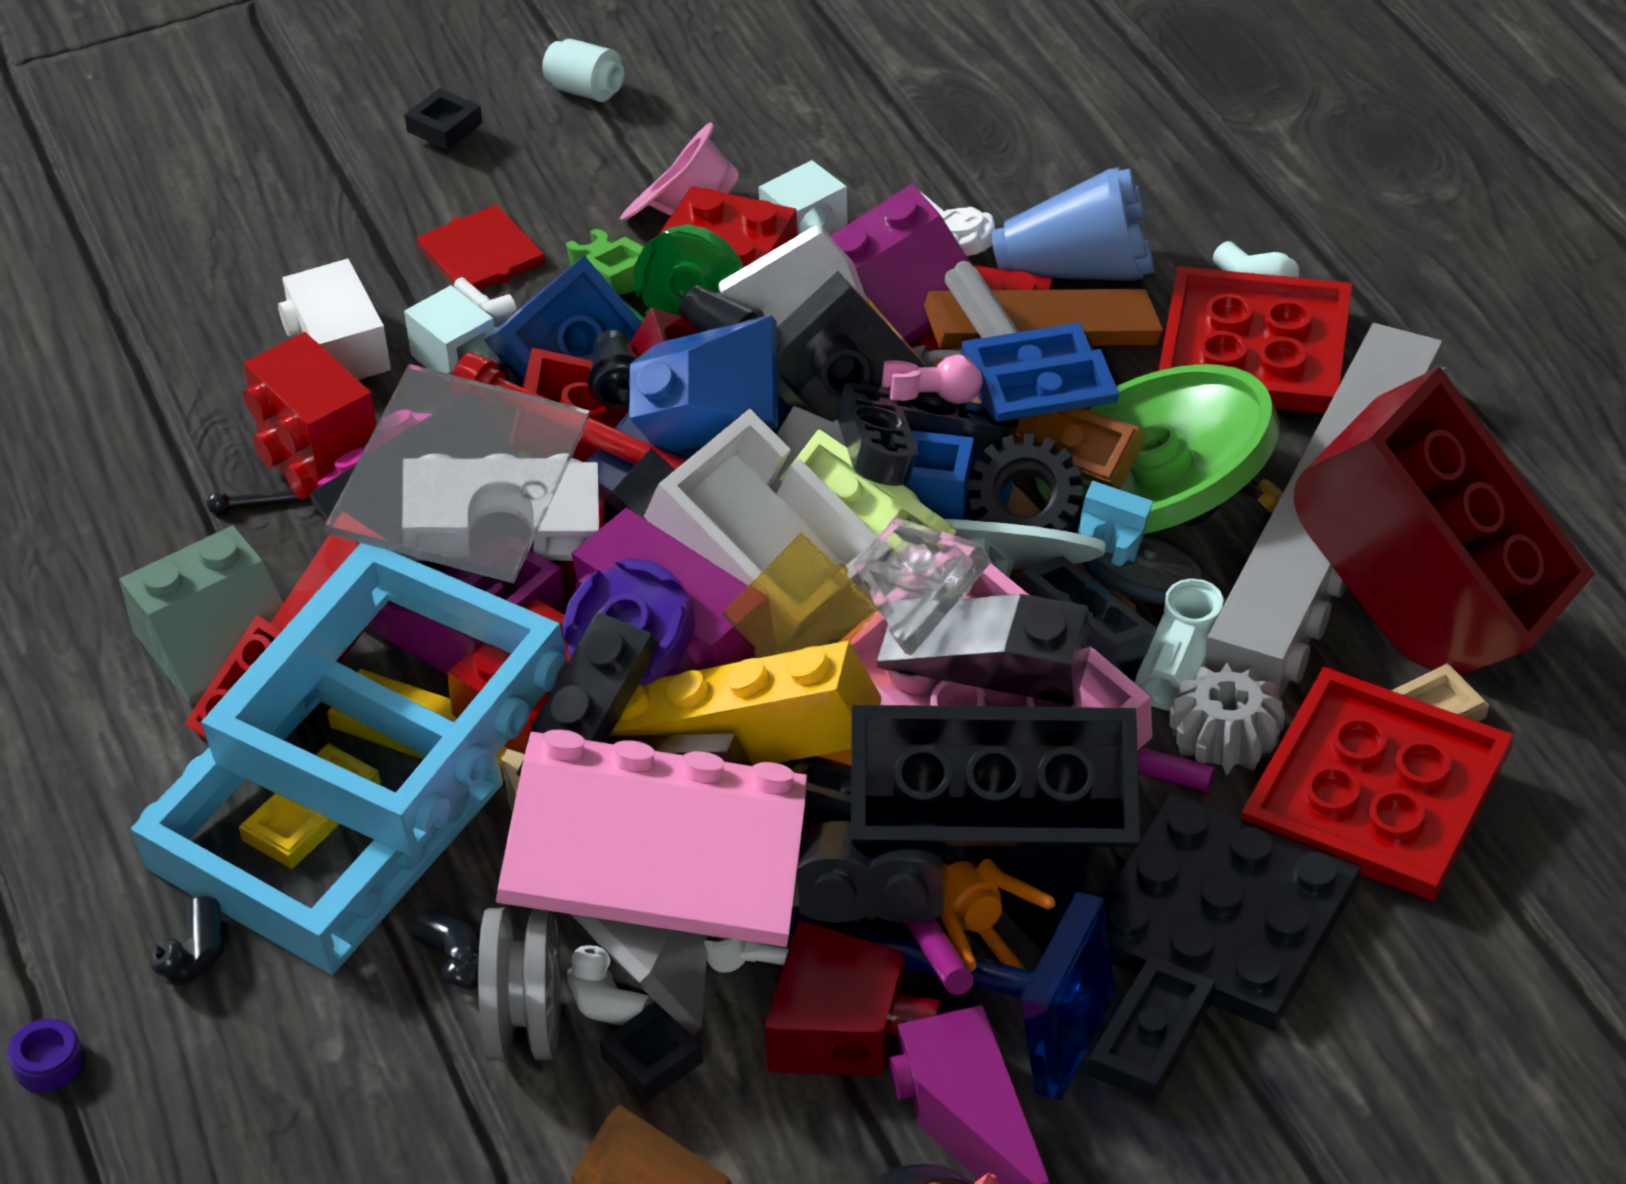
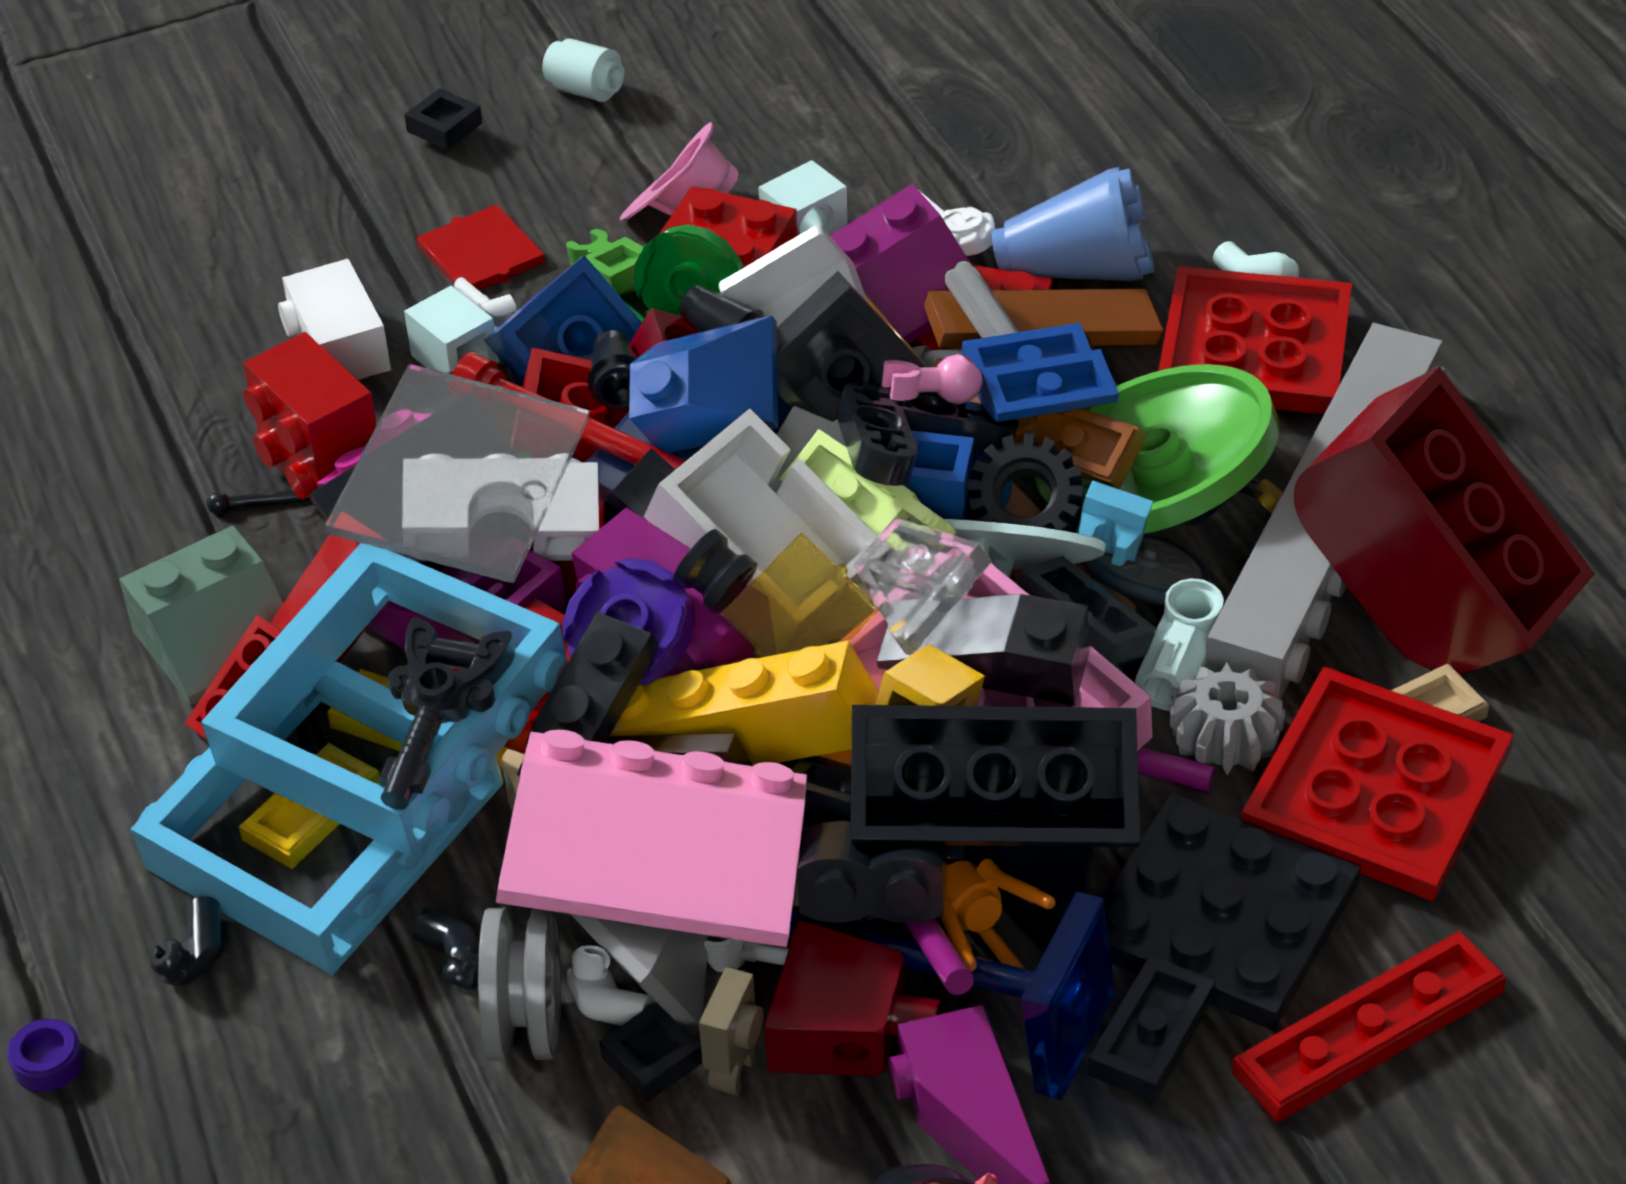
(438, 696): none -> black piece
(715, 571): none -> black wheel
(730, 1030): none -> dark tan plate
(930, 680): none -> yellow panel
(1368, 1026): none -> red tile

